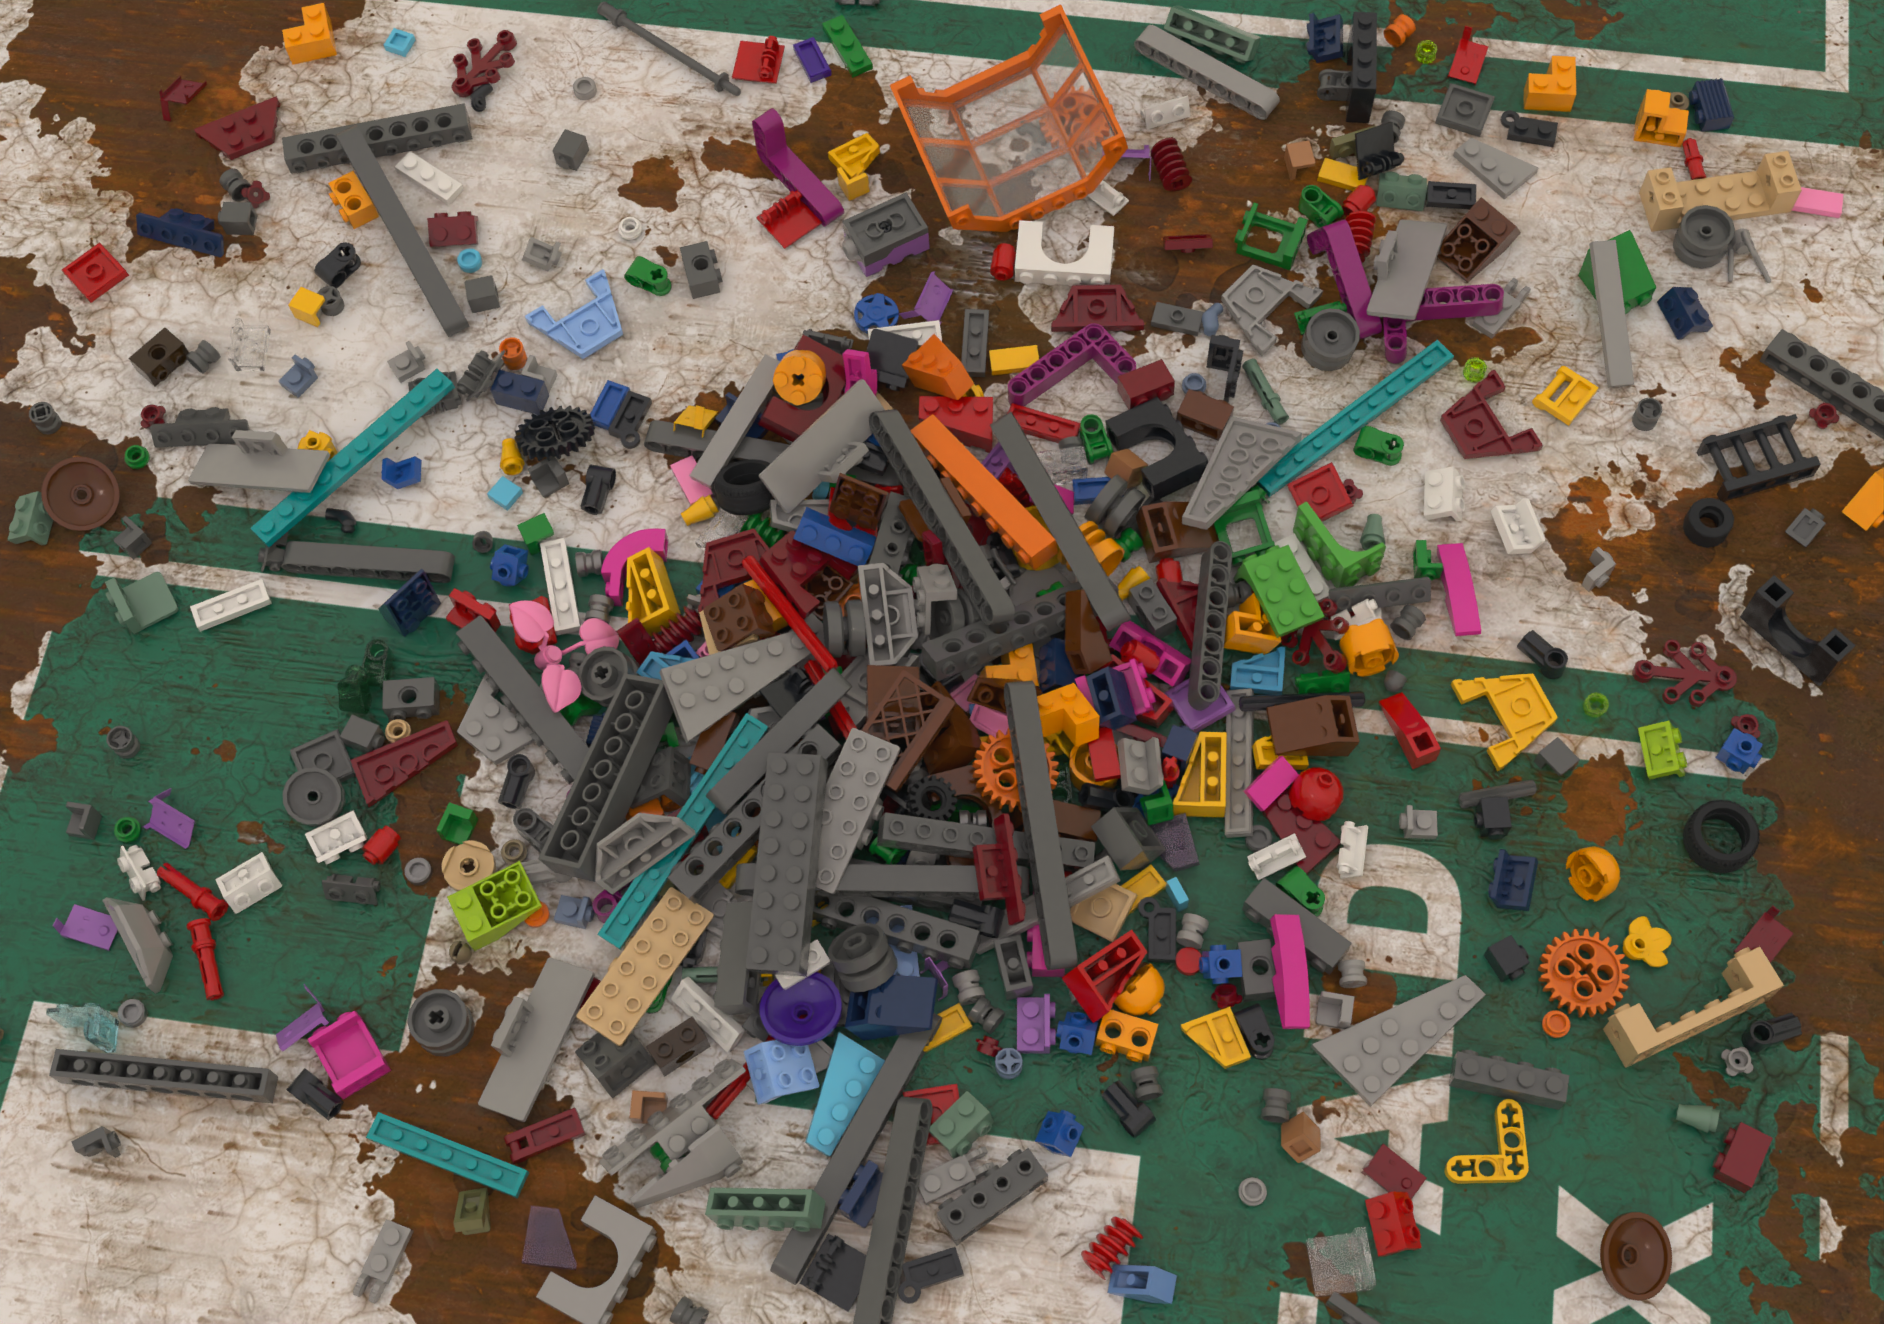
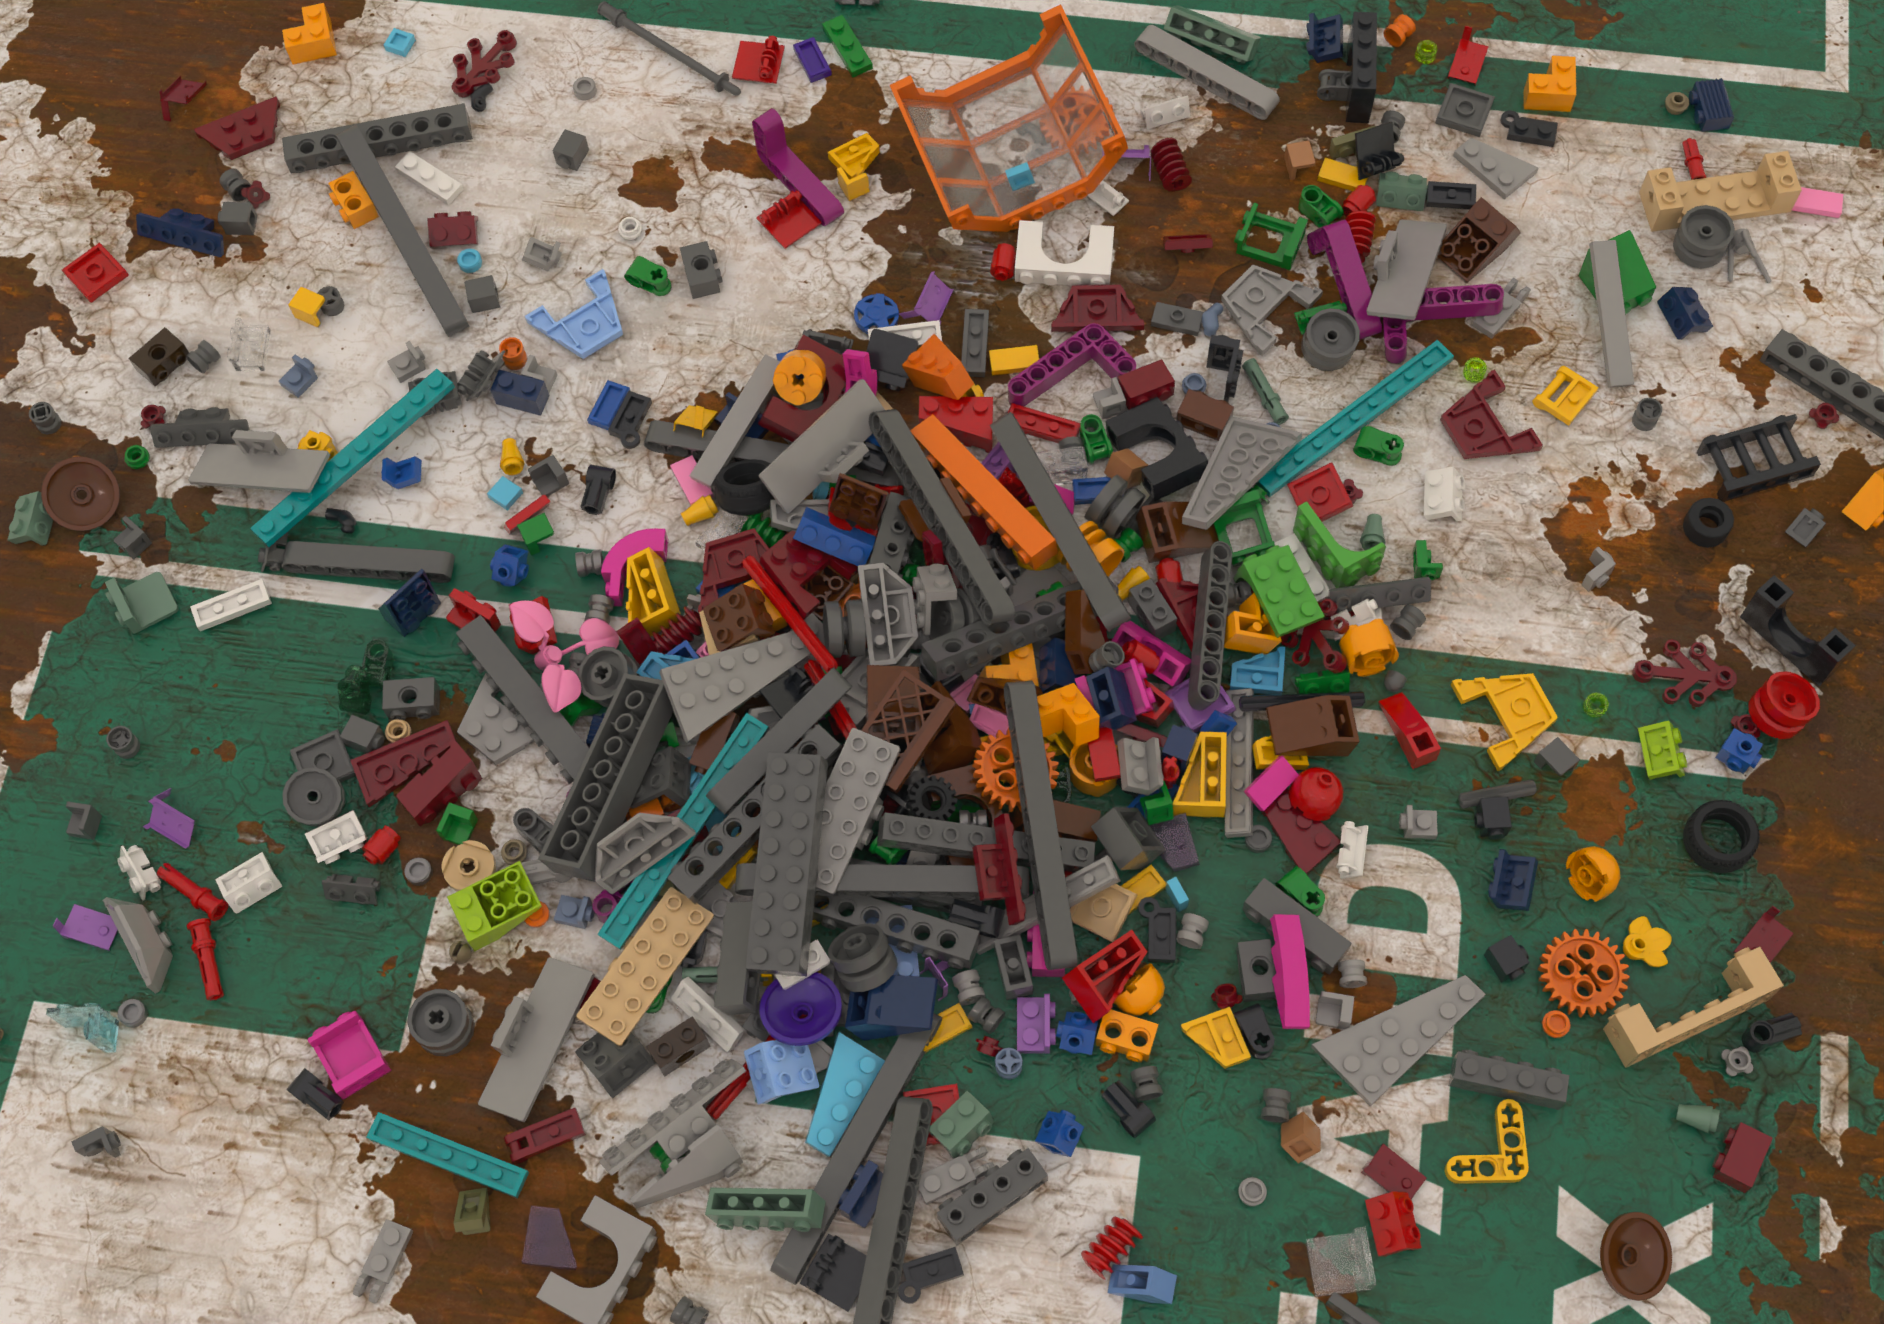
(123, 824): green plate -> none
(164, 1076): dark grey brick -> none
(301, 1025): medium lavender piece -> none
(337, 267): black piece -> none
(440, 785): none -> dark red wedge
(478, 541): dark grey hinge -> none
(516, 783): black piece -> none
(527, 513): none -> red tile
(560, 586): white plate -> none
(570, 426): black gear -> none
(645, 1104): medium nougat panel -> none
(885, 234): dark grey piece -> none
(1019, 176): none -> medium azure tile
(1104, 798): black piece -> none
(1107, 655): none -> dark grey wheel
(1110, 400): none -> light grey panel
(1188, 961): red tile -> none
(1219, 723): none -> blue plate
(1229, 963): blue brick -> none
(1276, 857): white hinge -> none
(1459, 590): dark pink slope -> none
(1518, 527): white bracket -> none
(1541, 653): black piece -> none
(1658, 122): light orange brick -> none
(1784, 705): none -> red wheel

